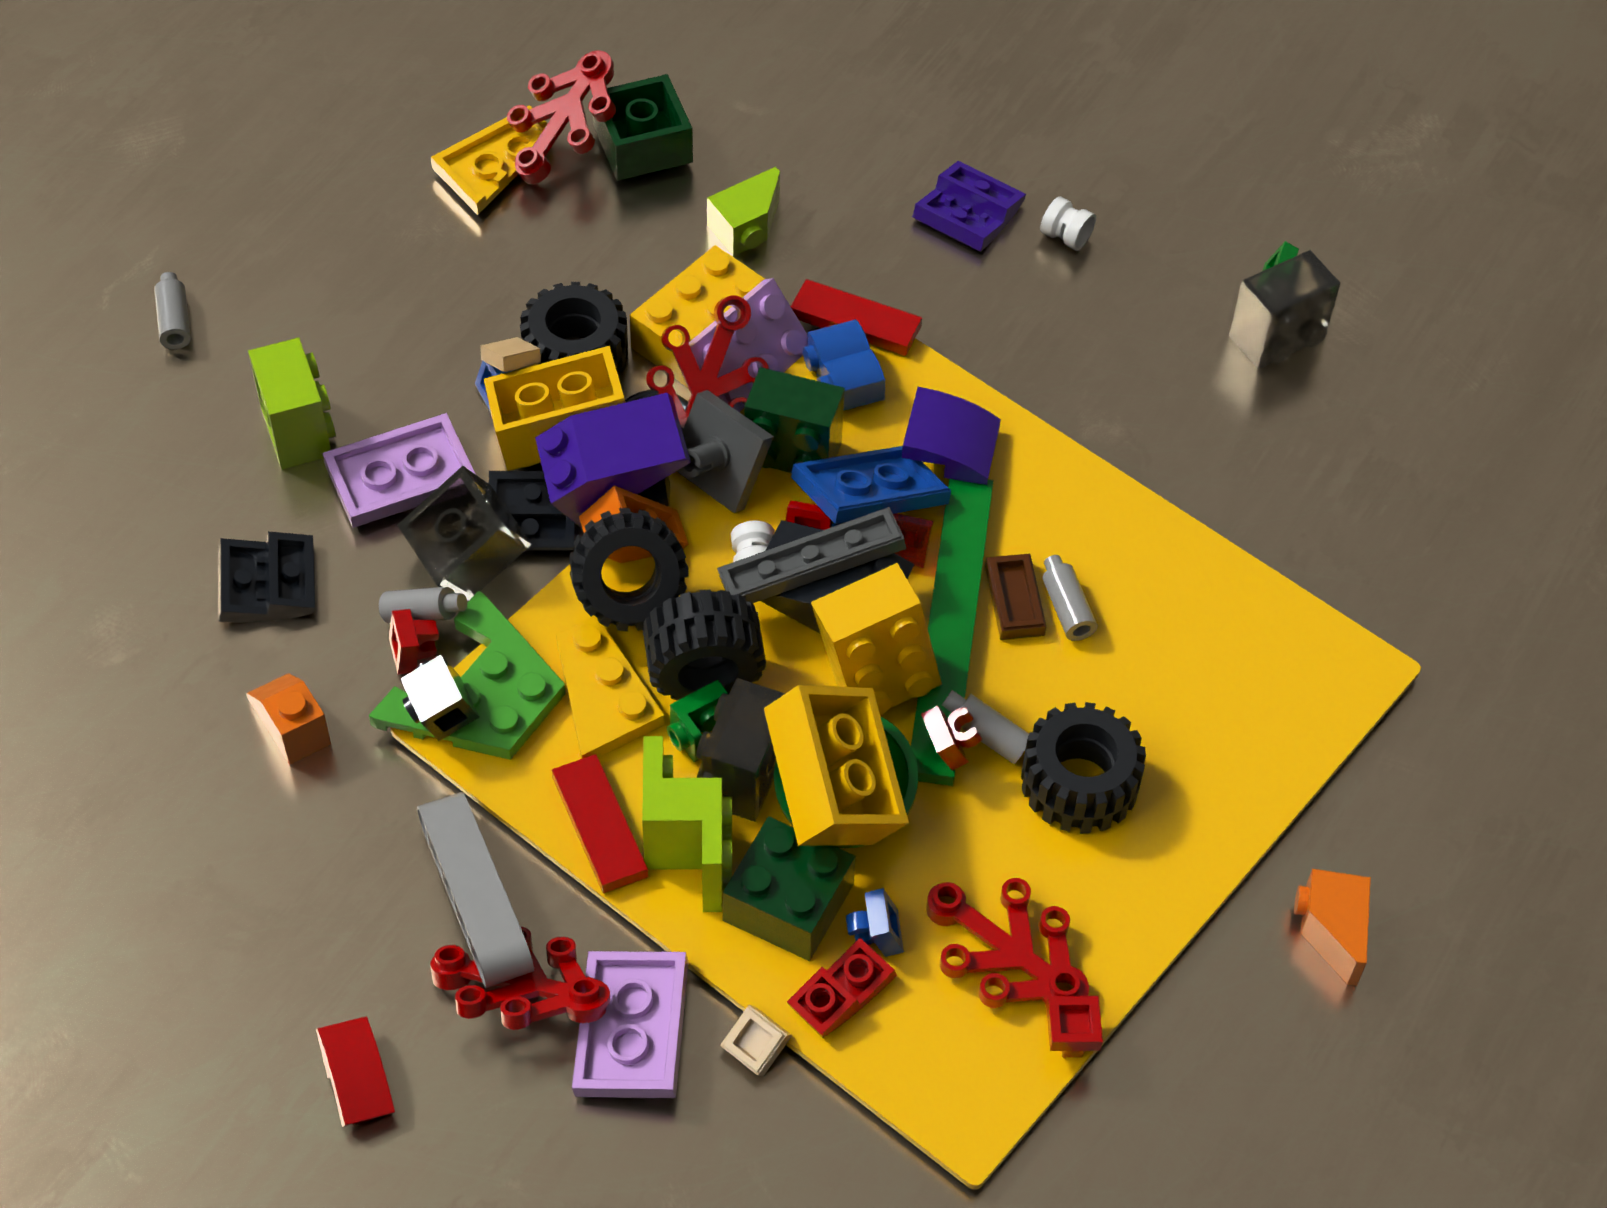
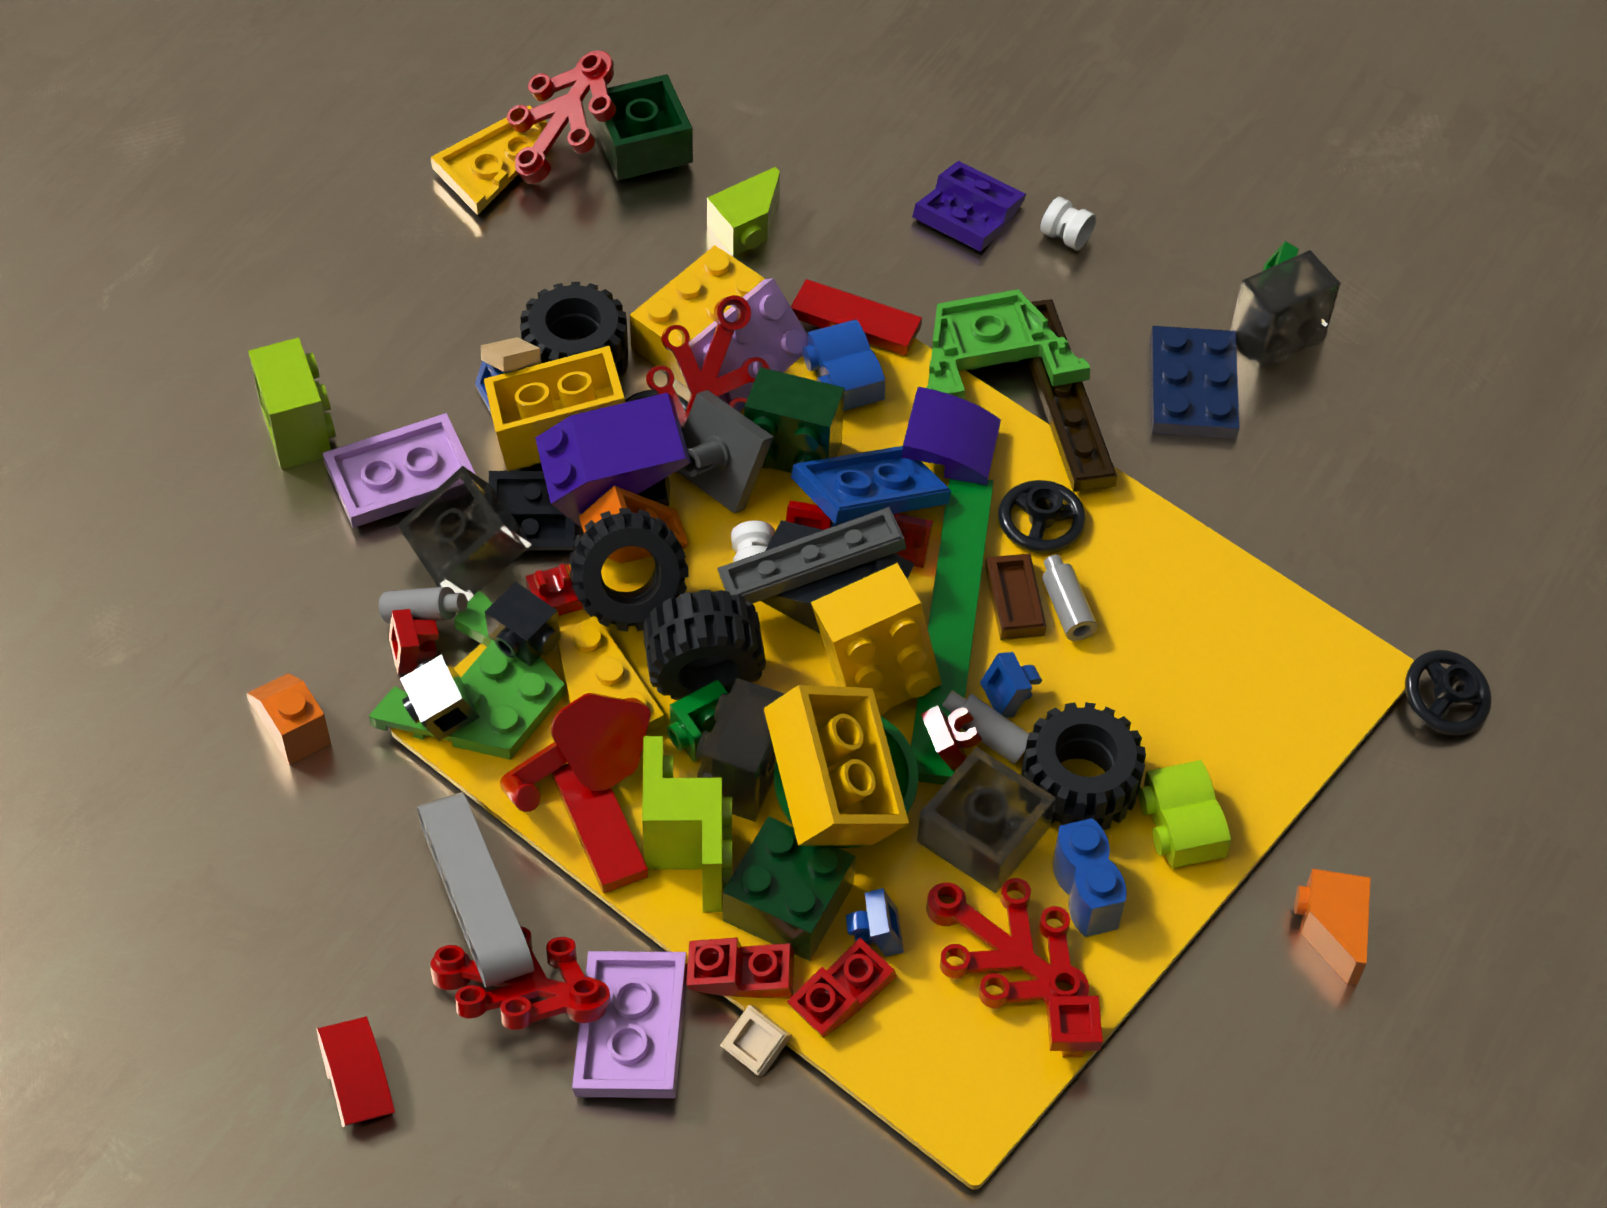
(172, 312): light grey cylinder -> none
(266, 578): black slope -> none
(522, 624): none -> black brick
(555, 588): none -> red tile
(595, 736): none -> red piece
(740, 971): none -> red slope
(985, 819): none -> clear smoke brick
(993, 332): none -> bright green wing
(1009, 683): none -> blue tile
(1044, 505): none -> black piece
(1072, 420): none -> dark brown tile
(1089, 877): none -> blue brick
(1185, 814): none -> lime brick
(1194, 382): none -> dark blue plate
(1457, 684): none -> black piece

